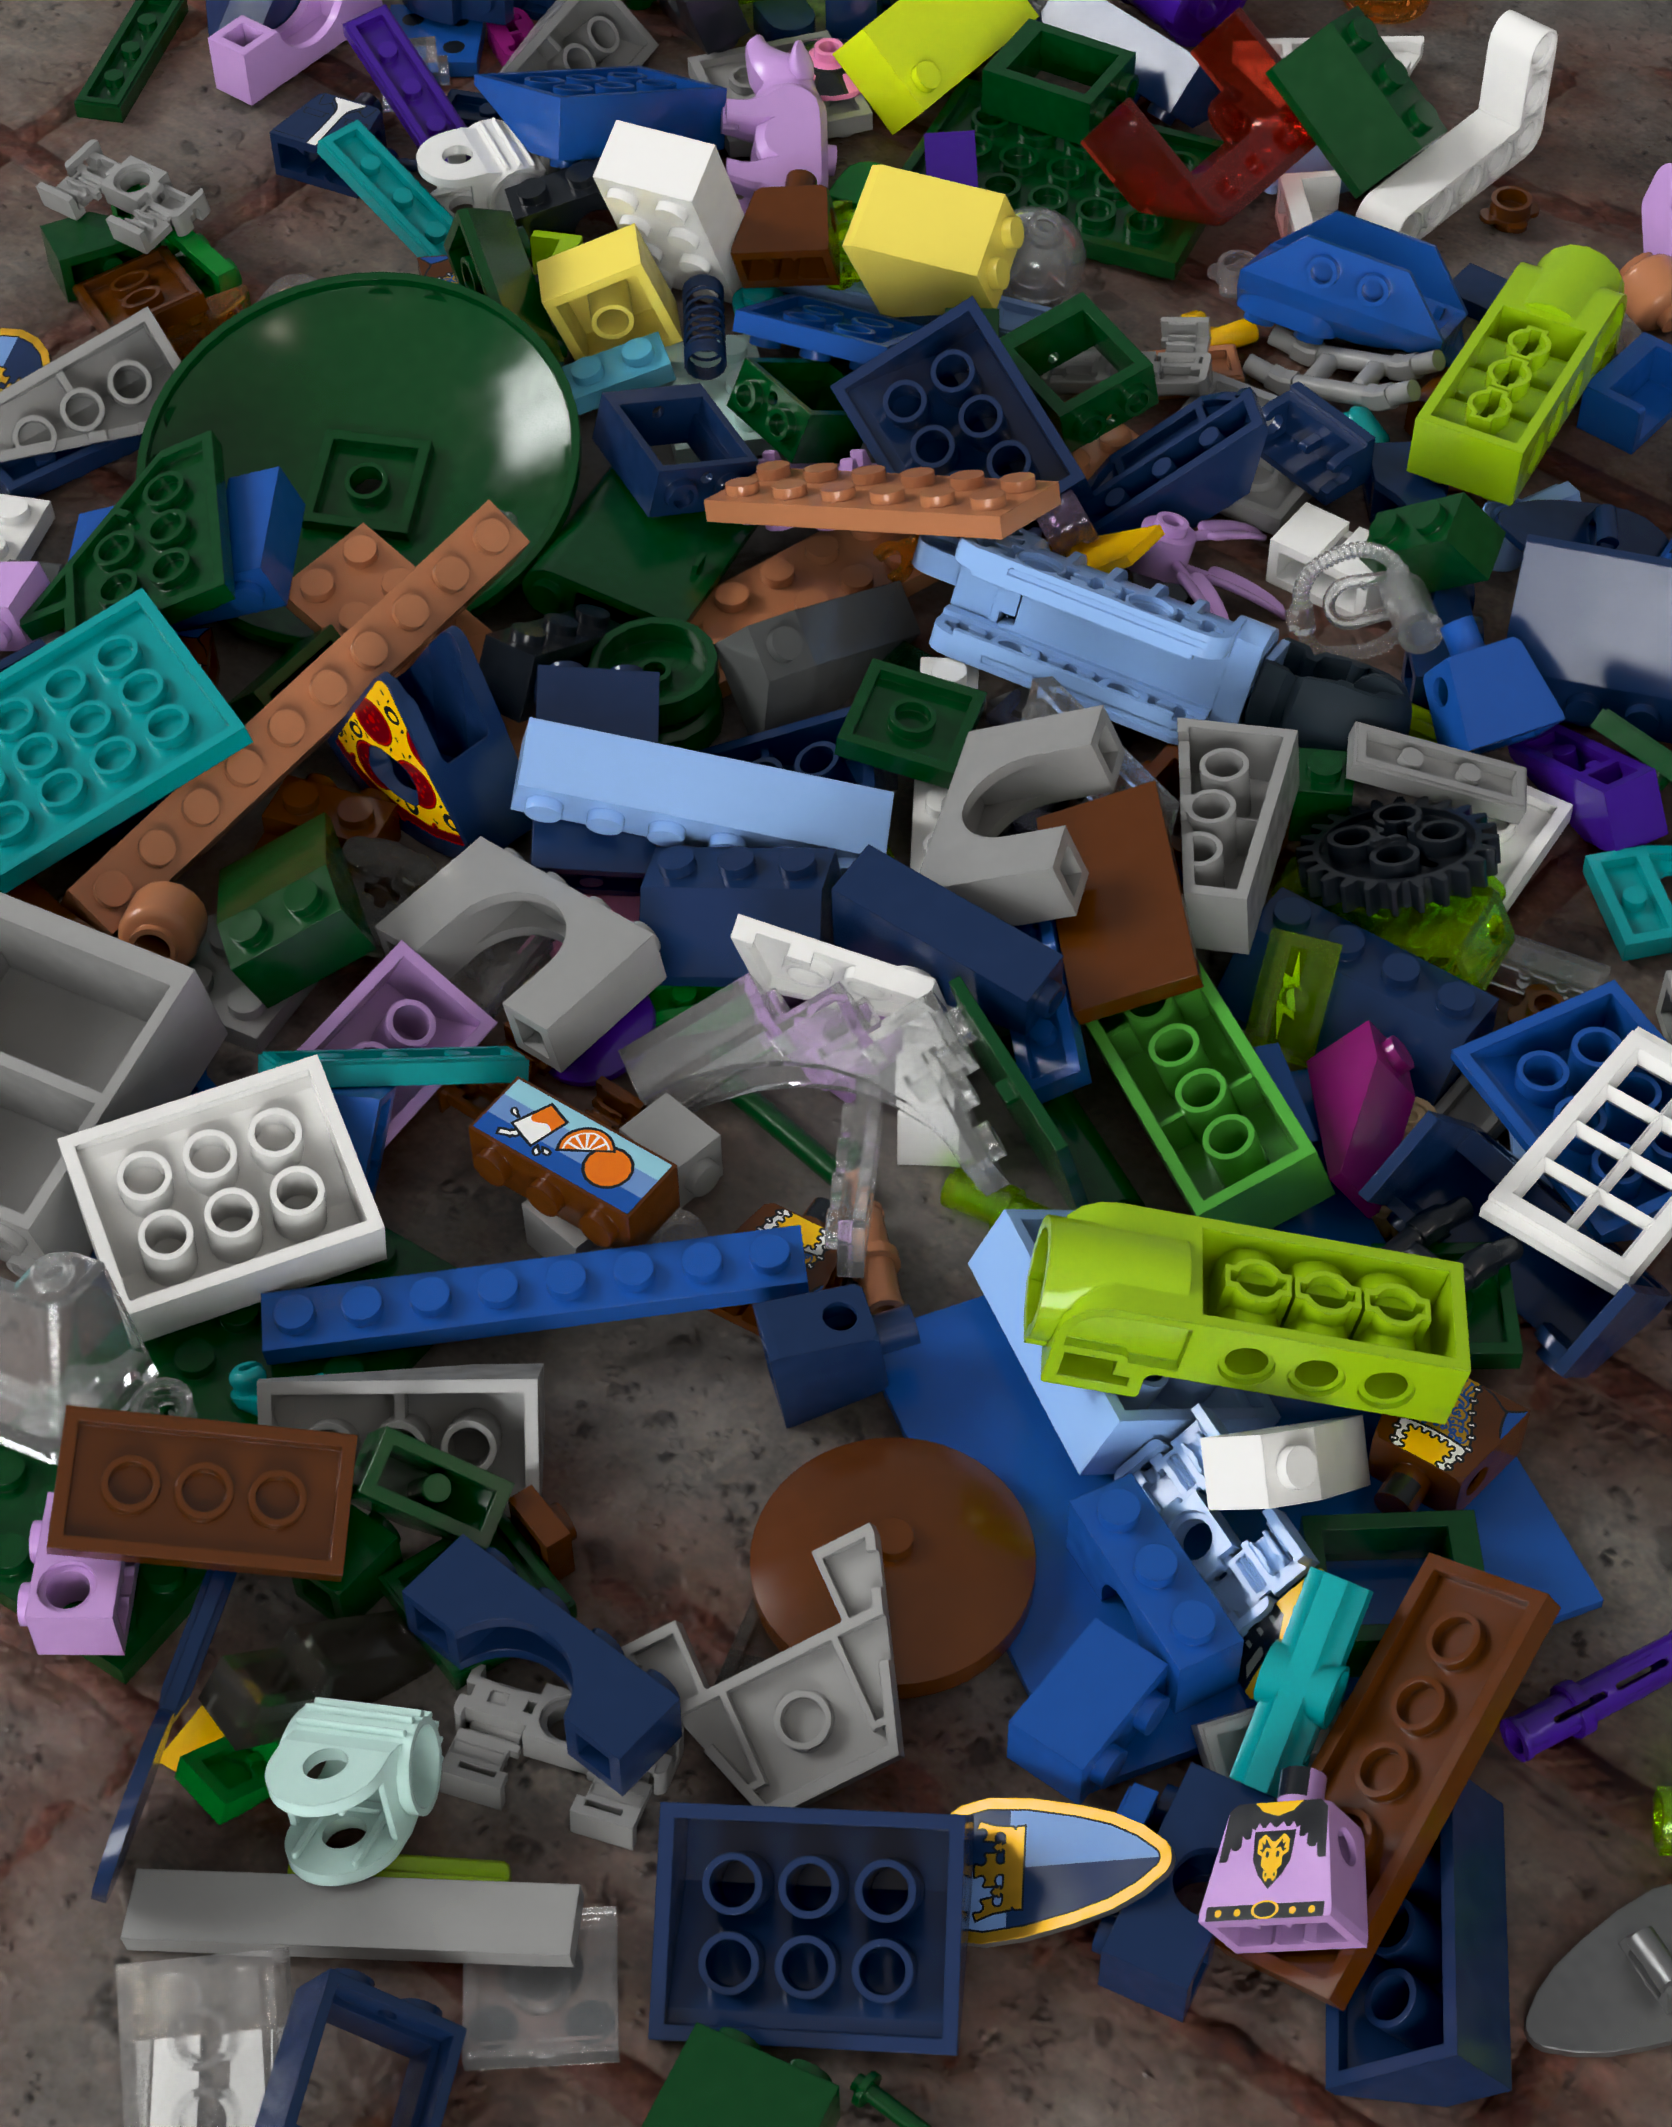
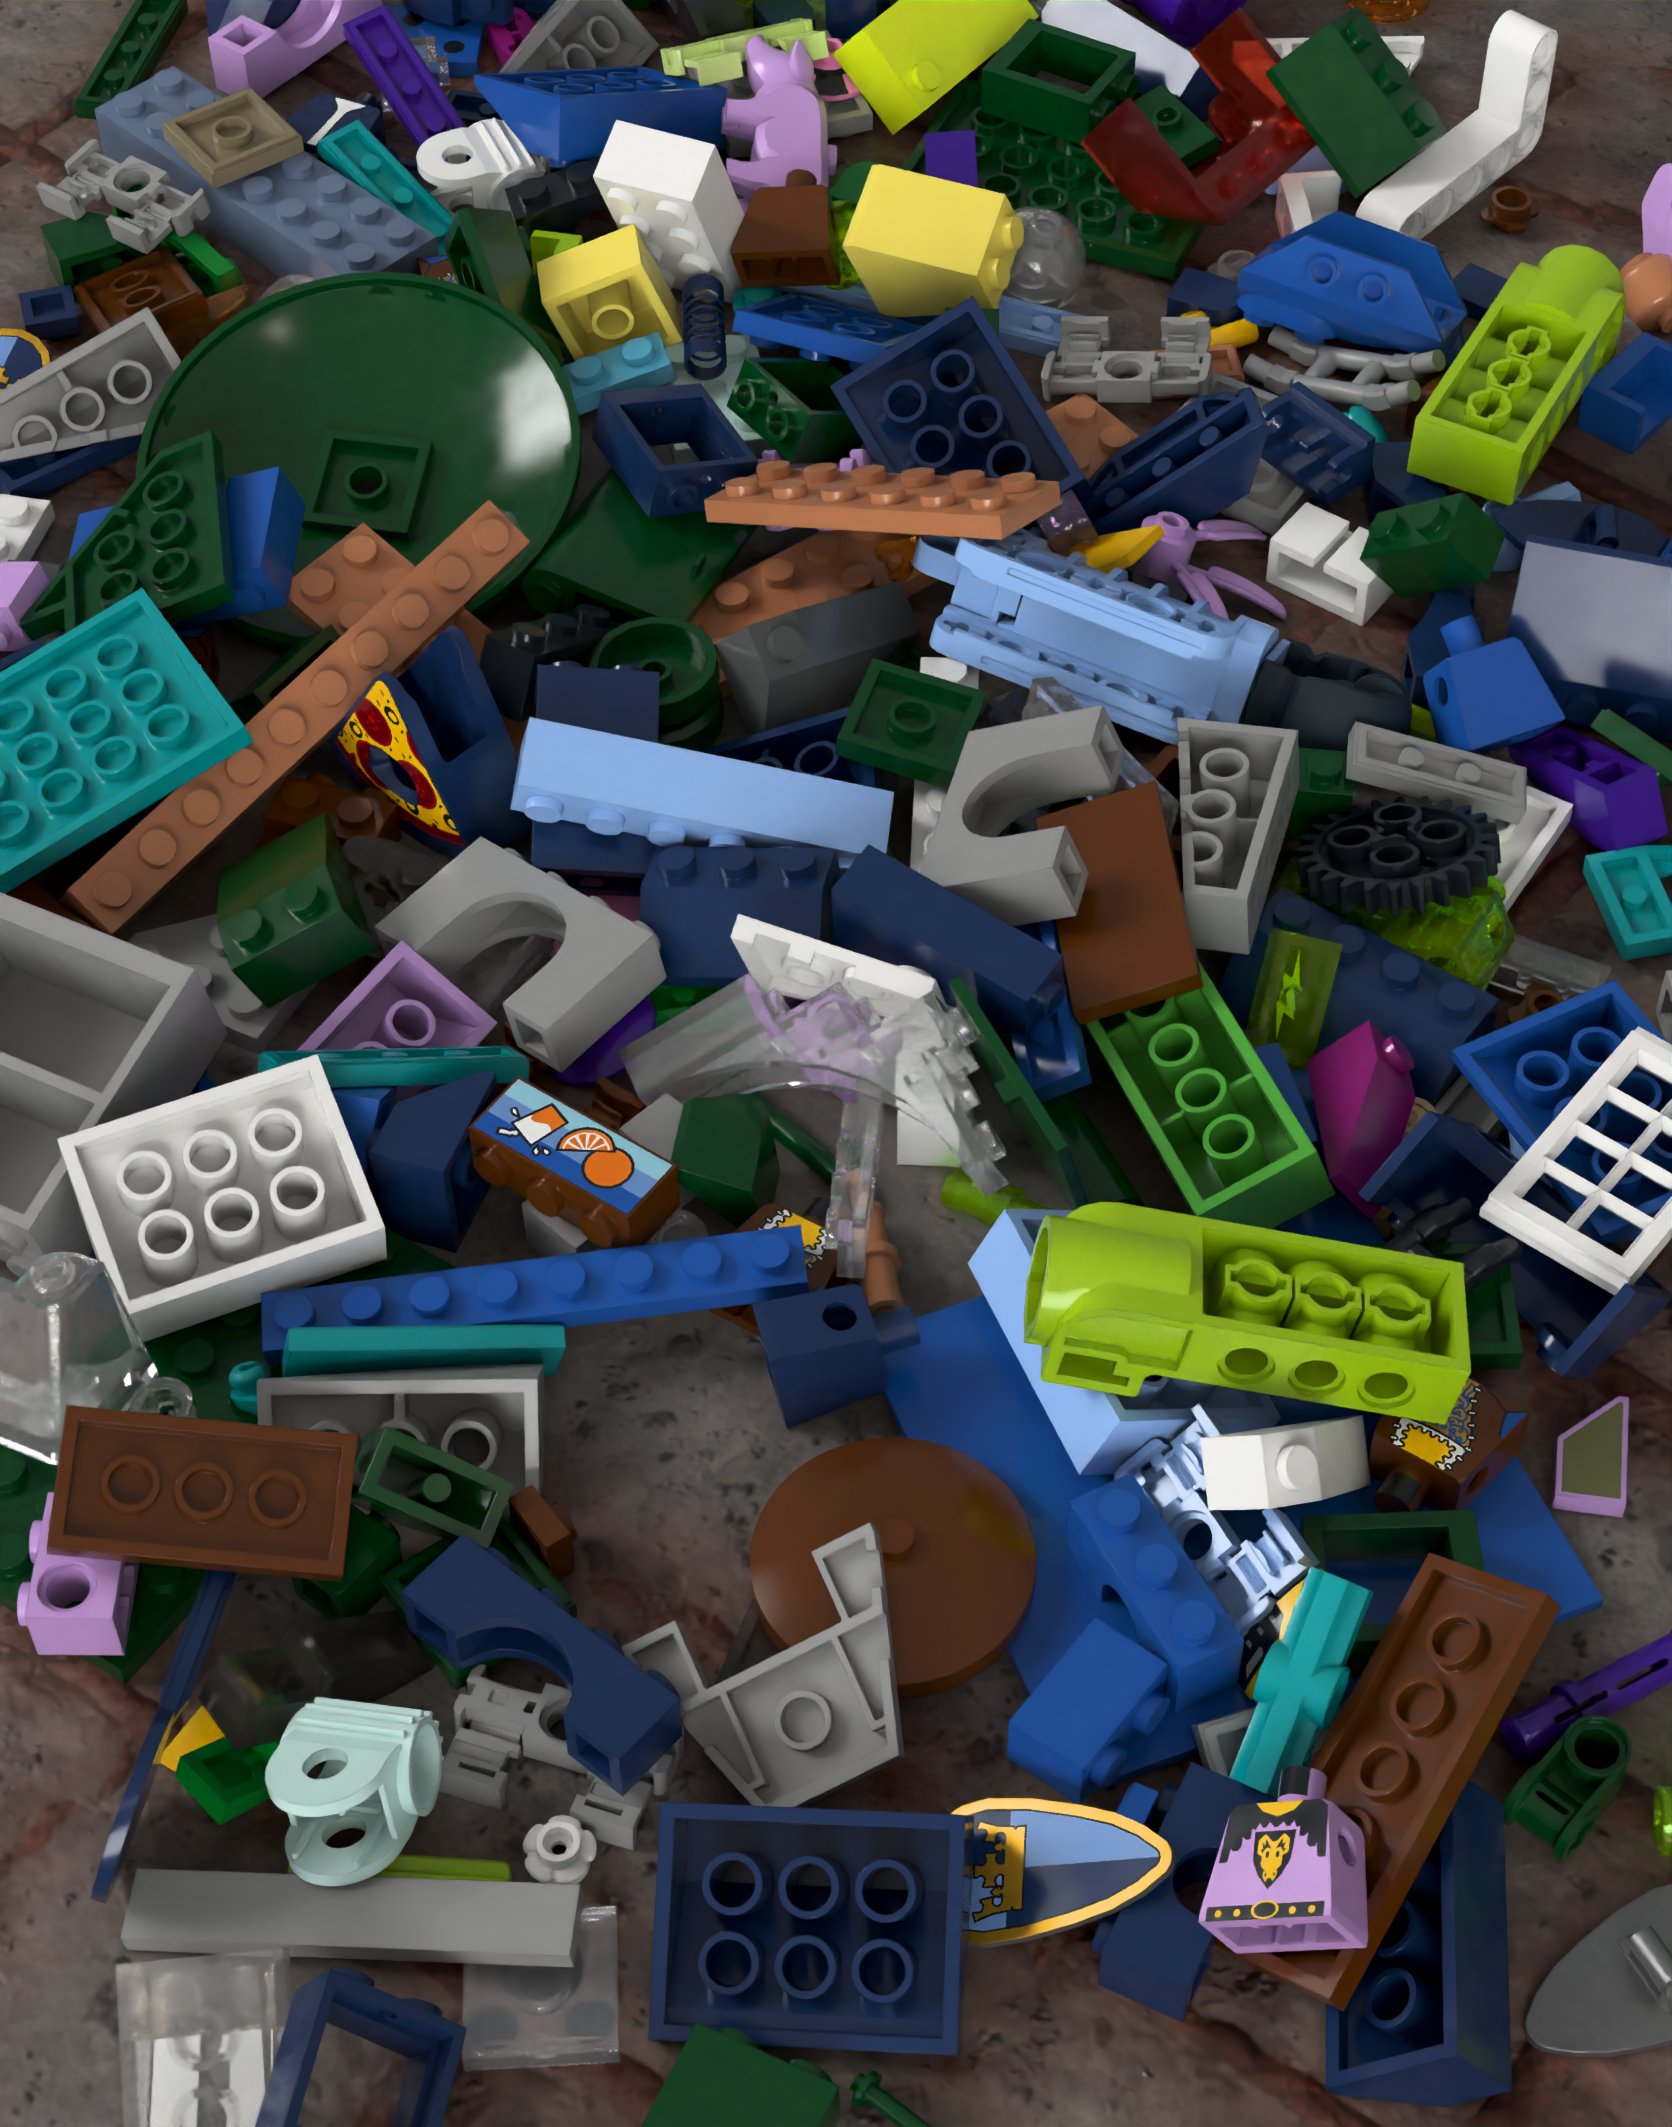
(50, 313): none -> dark blue plate
(165, 921): nougat head -> none
(232, 137): none -> dark tan tile
(284, 216): none -> sand blue brick
(408, 1347): none -> teal tile
(427, 1165): none -> dark blue slope
(563, 1868): none -> white plate
(721, 56): none -> yellowish green piece
(727, 1154): none -> dark green slope
(1065, 334): dark green window -> none
(1178, 125): none -> dark green plate
(1204, 293): none -> dark blue piece
(1402, 597): clear piece -> none
(1563, 1796): none -> dark green piece
(1593, 1463): none -> olive tile

